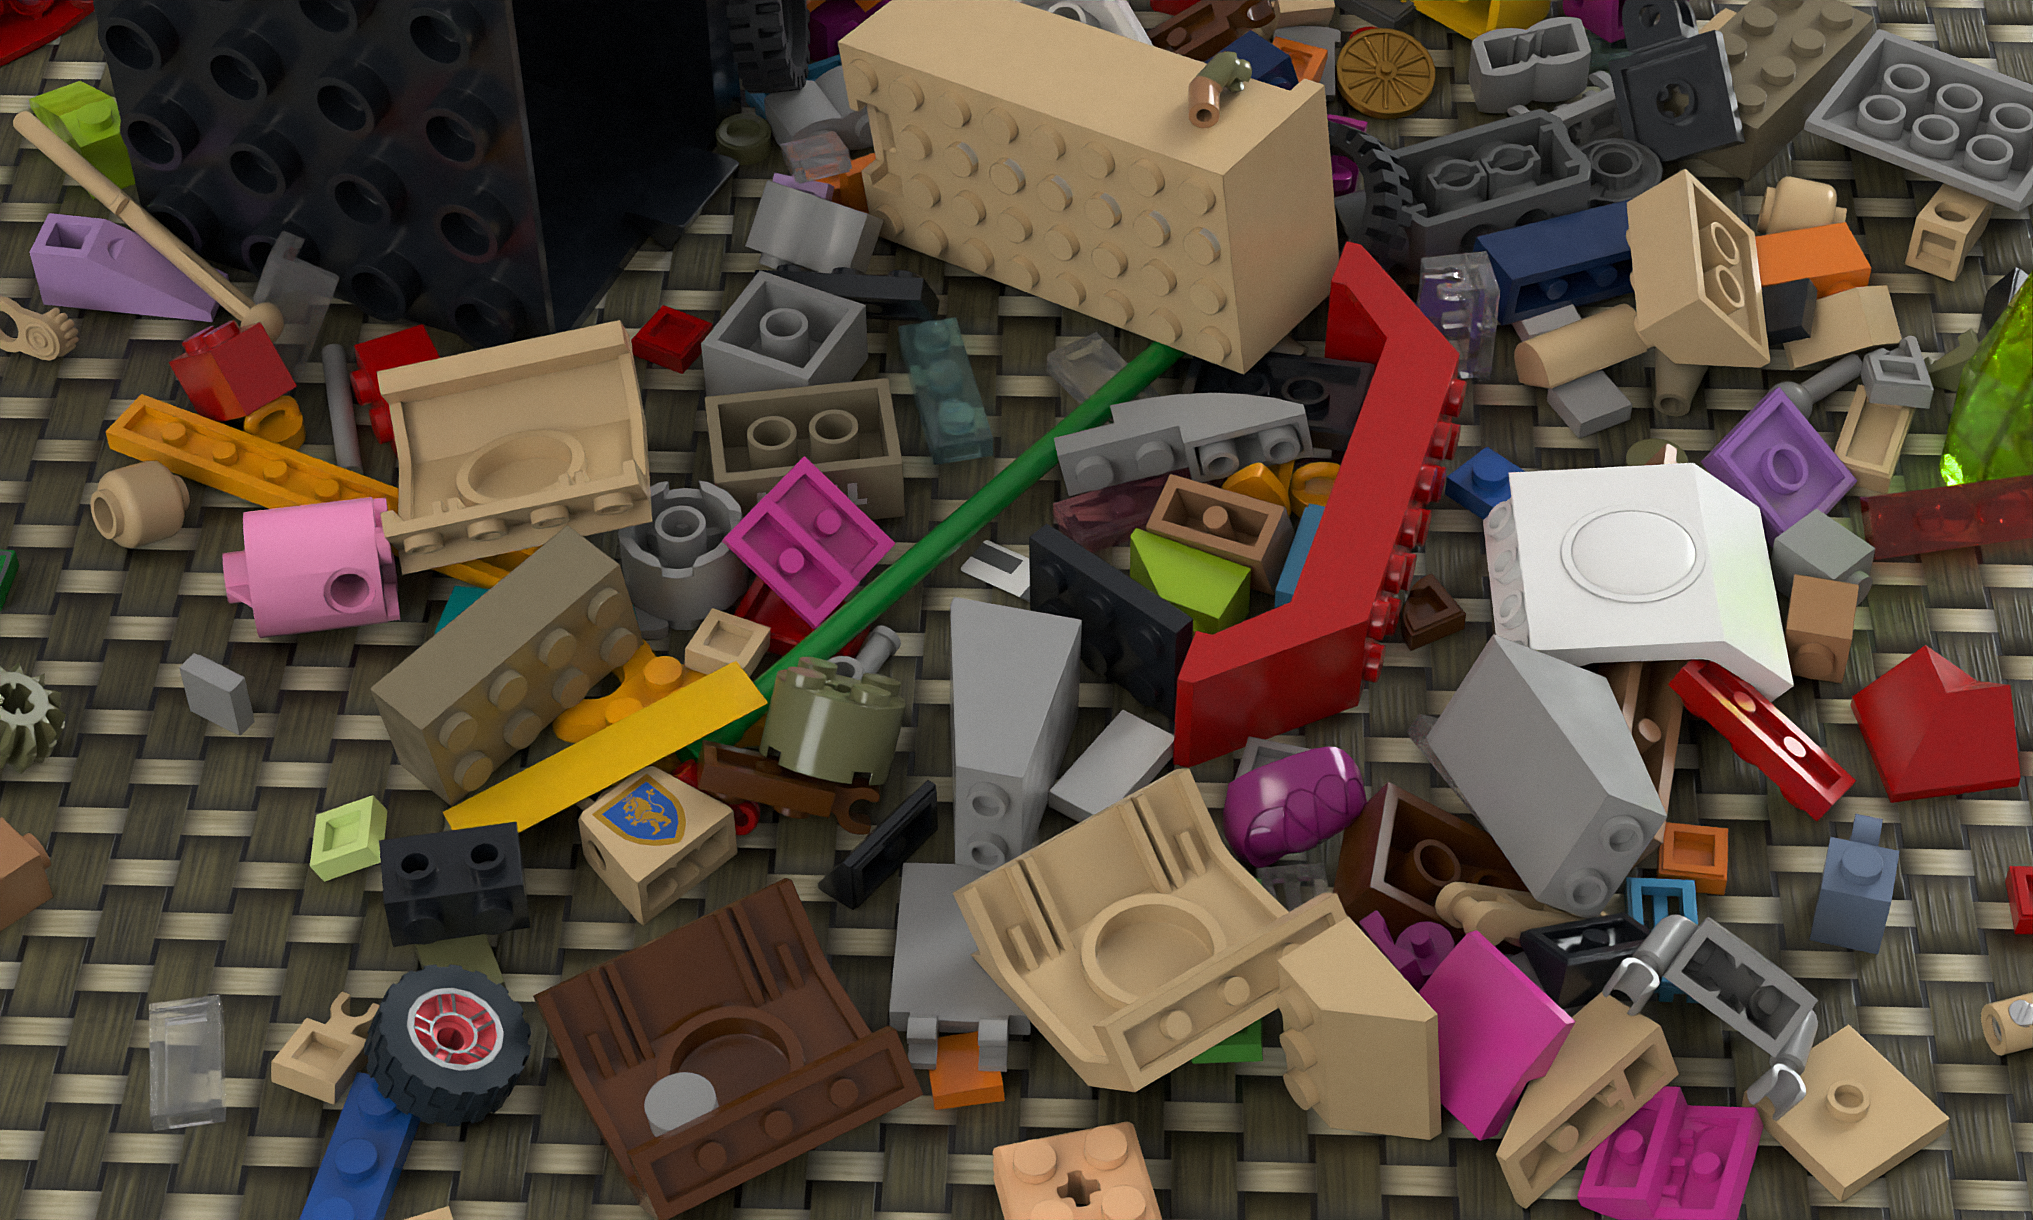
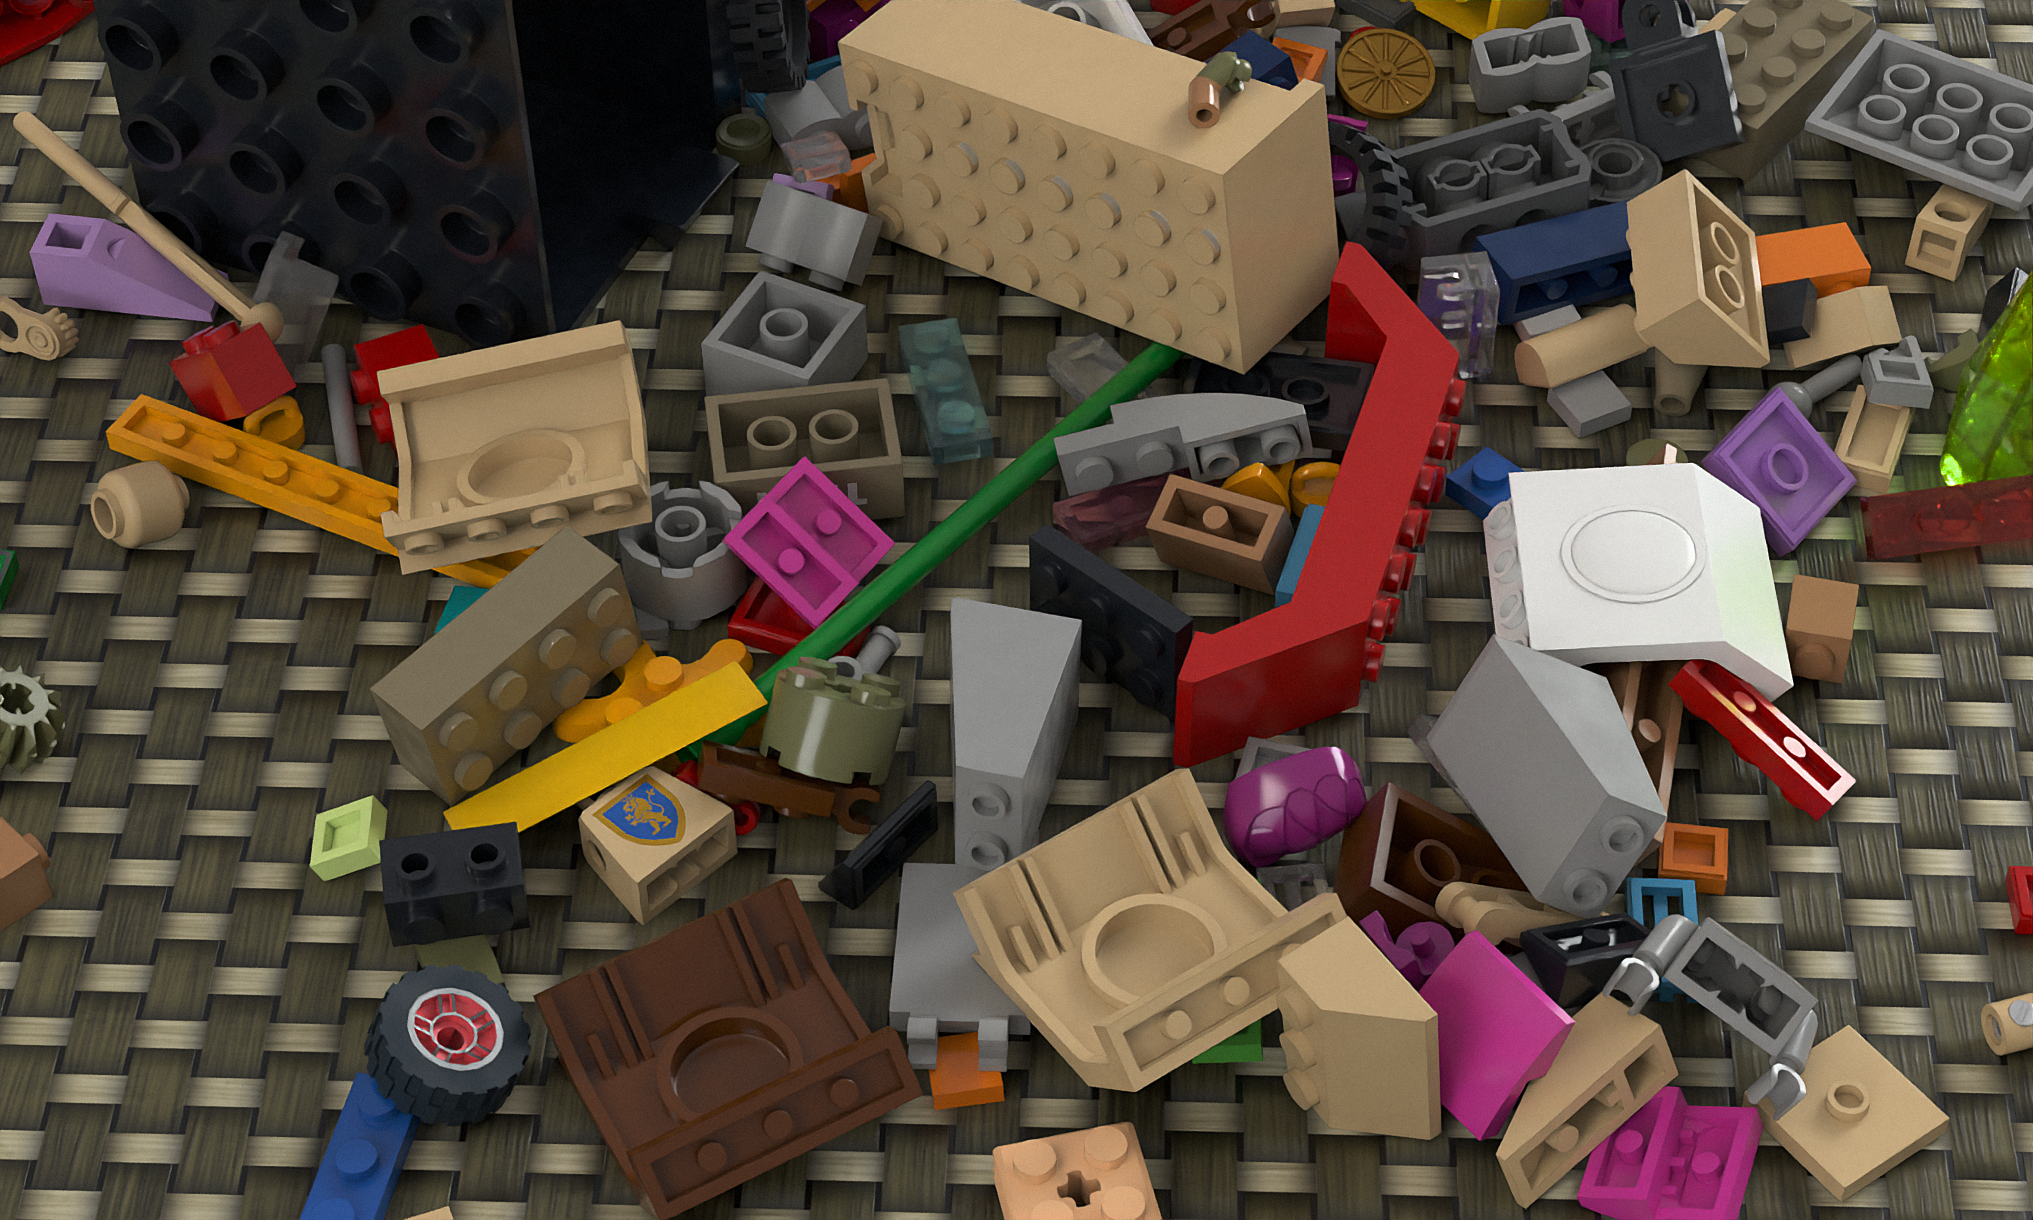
(88, 124): lime slope -> none
(187, 1062): clear tile -> none
(217, 694): light grey tile -> none
(314, 568): bright pink cylinder -> none
(325, 1057): tan plate -> none
(671, 339): red tile -> none
(678, 1101): light grey tile -> none
(727, 639): tan tile -> none
(891, 297): black plate -> none
(1000, 568): white sticker -> none
(1112, 767): white tile -> none
(1193, 581): lime slope -> none
(1429, 614): reddish brown tile -> none
(1798, 205): tan head -> none
(1821, 550): light grey brick -> none
(1855, 889): sand blue brick -> none
(1938, 730): red slope -> none

